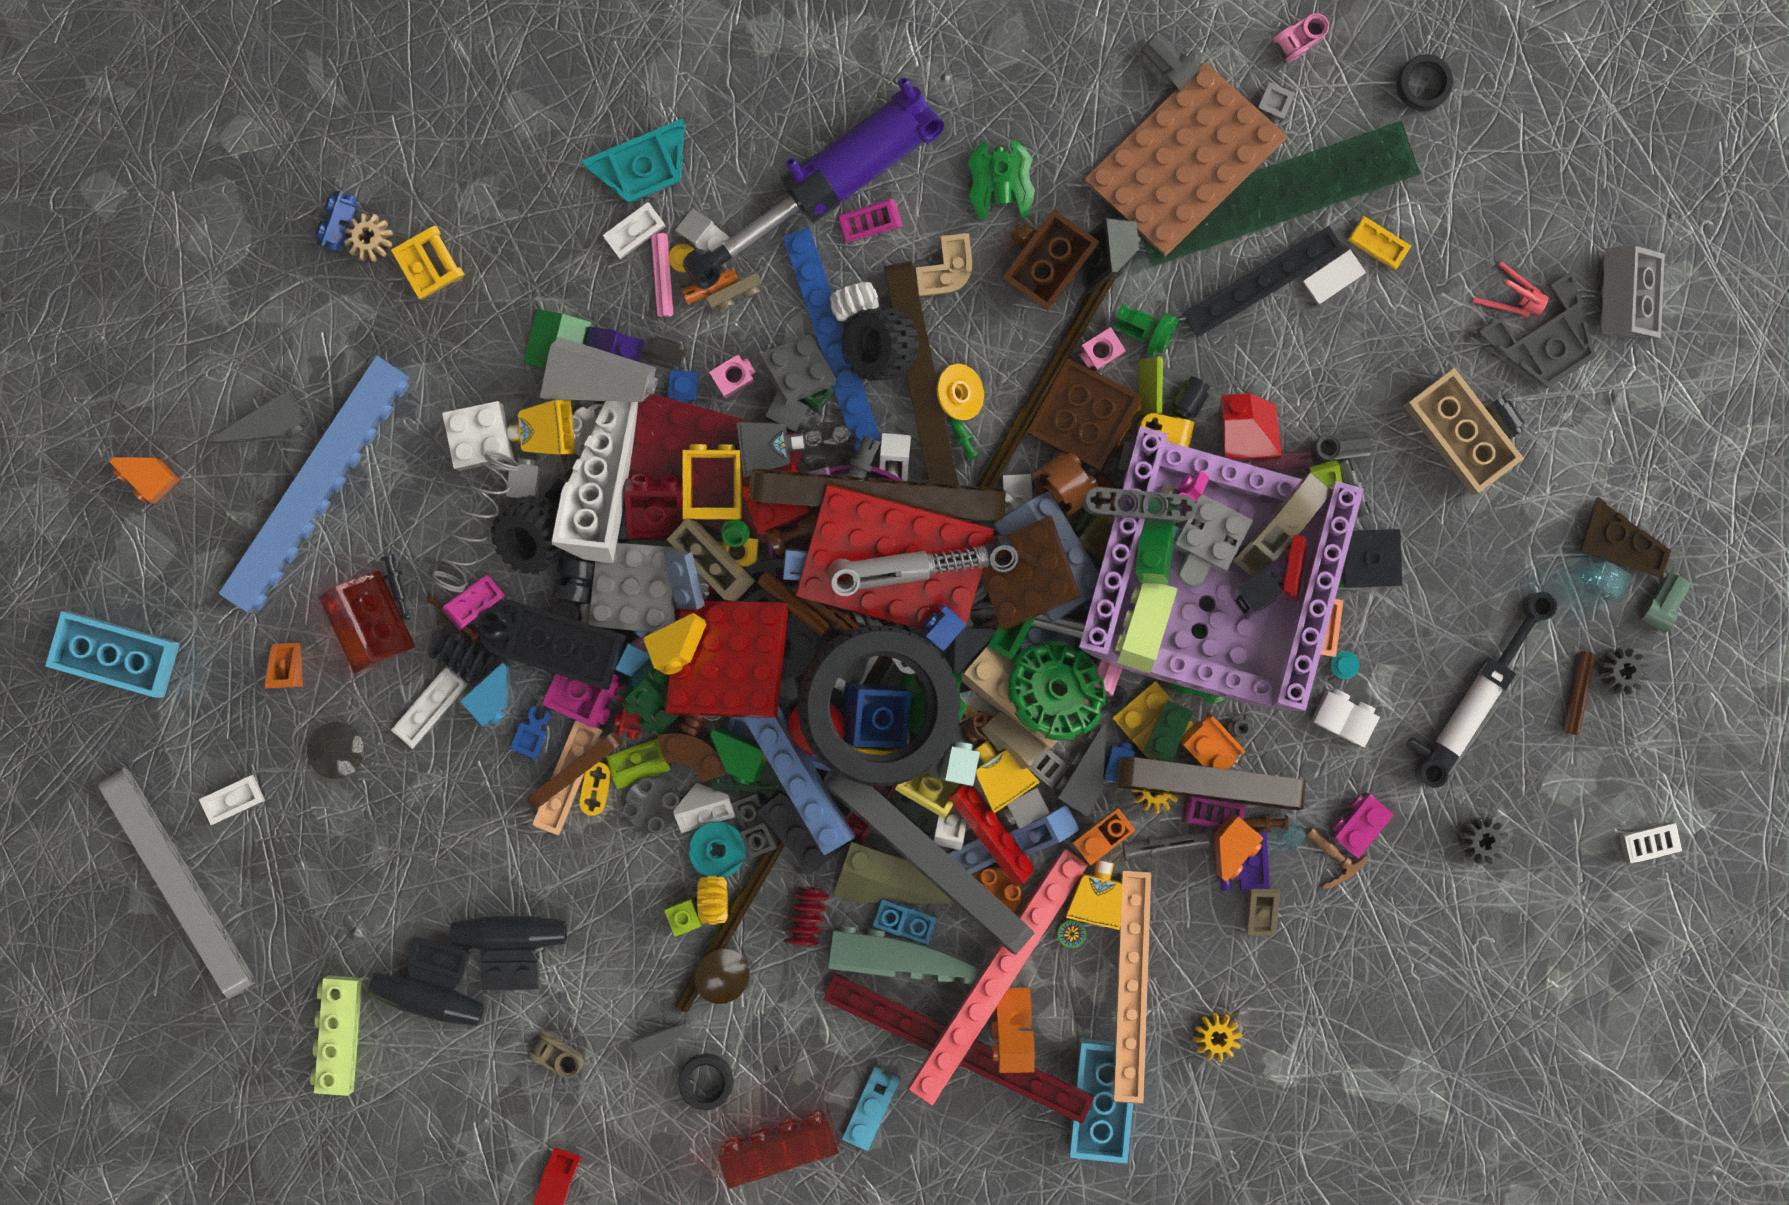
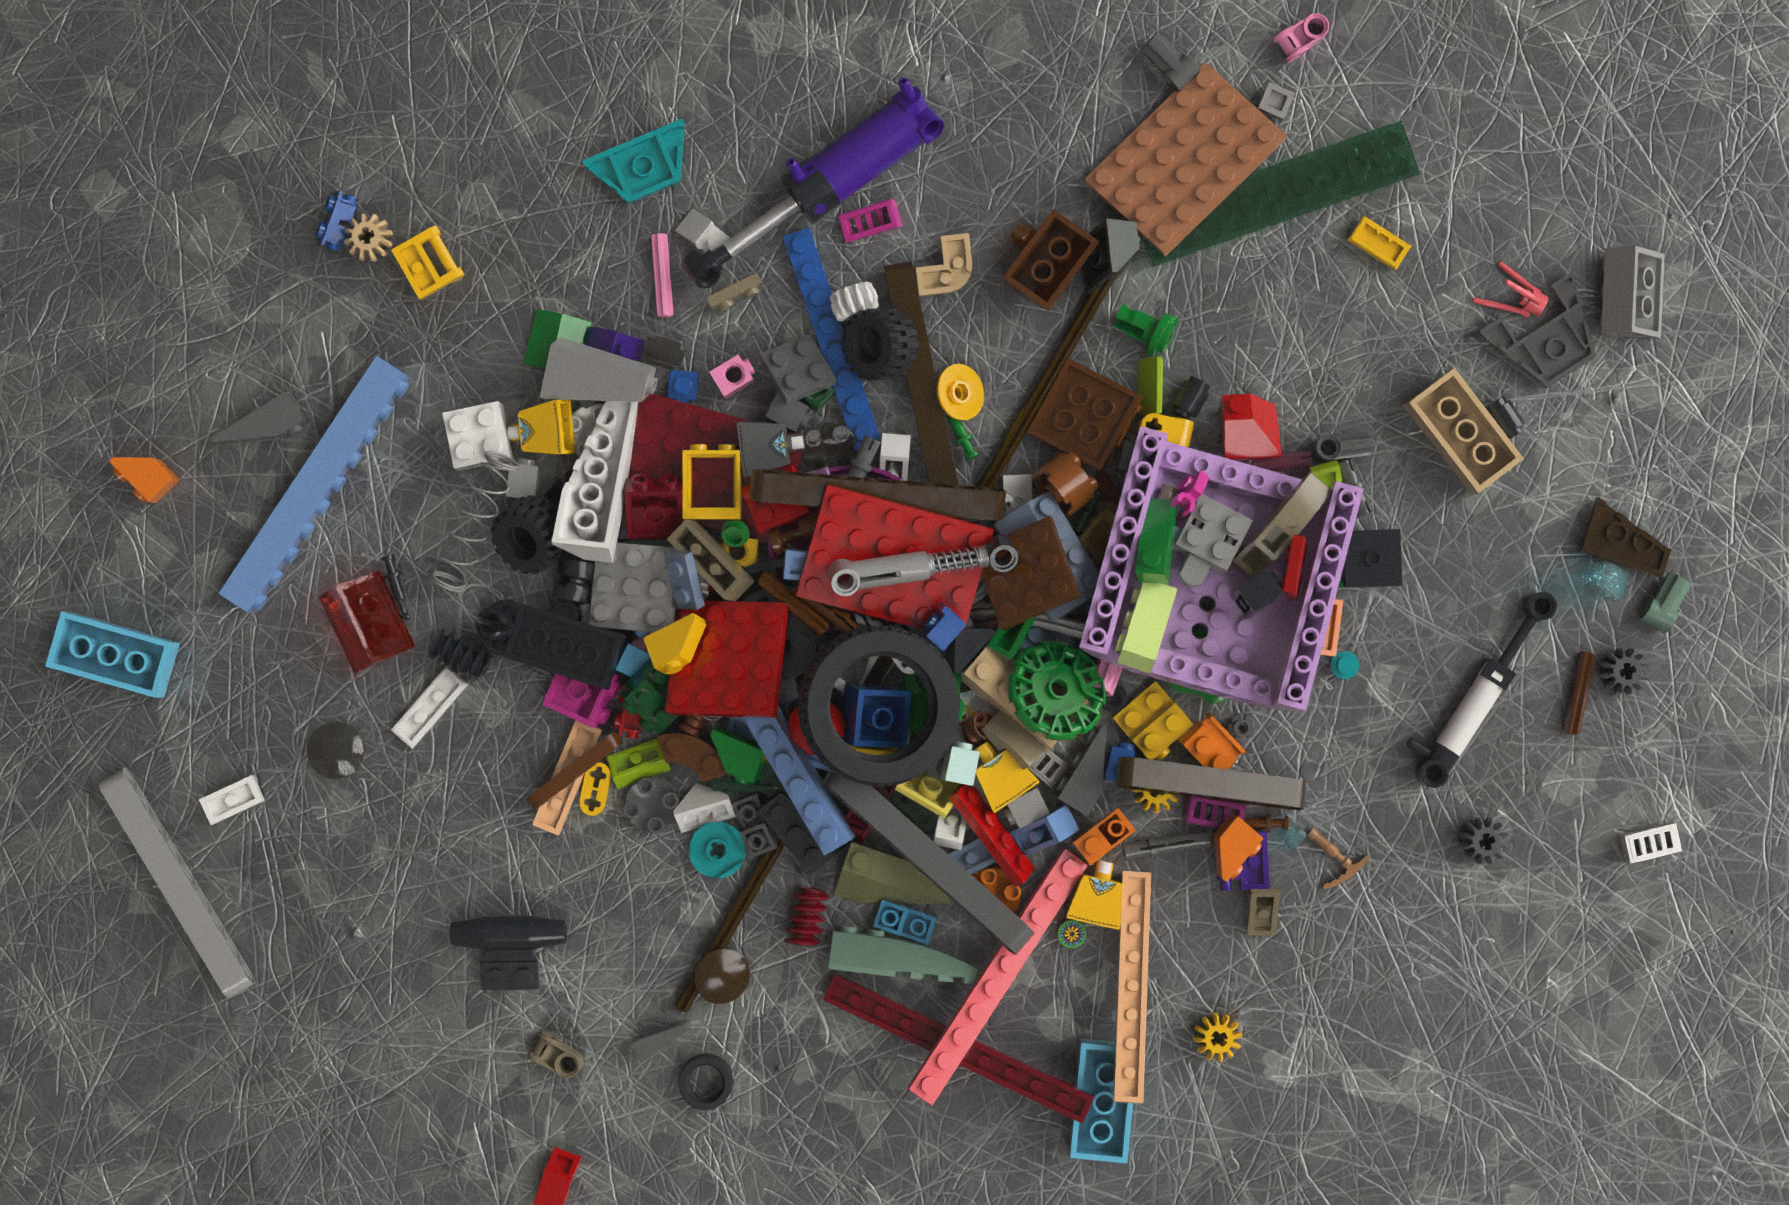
(284, 666): orange slope -> none
(337, 1035): yellowish green brick -> none
(429, 989): black plate -> none
(472, 601): dark pink plate -> none
(473, 634): reddish brown piece -> none
(490, 697): dark azure slope -> none
(530, 738): blue plate -> none
(634, 230): white plate -> none
(677, 256): yellow plate -> none
(683, 916): lime brick -> none
(694, 293): orange pin -> none
(712, 900): yellow gear -> none
(778, 1149): clear red brick -> none
(870, 1109): medium azure plate -> none
(1001, 175): green piece -> none
(1014, 1047): orange arch -> none
(1112, 343): bright pink brick -> none
(1139, 501): dark grey beam -> none
(1168, 731): dark green plate -> none
(1263, 281): black plate -> none
(1334, 277): white tile -> none
(1345, 718): white brick -> none
(1361, 824): dark pink bracket -> none
(1429, 61): black tyre -> none

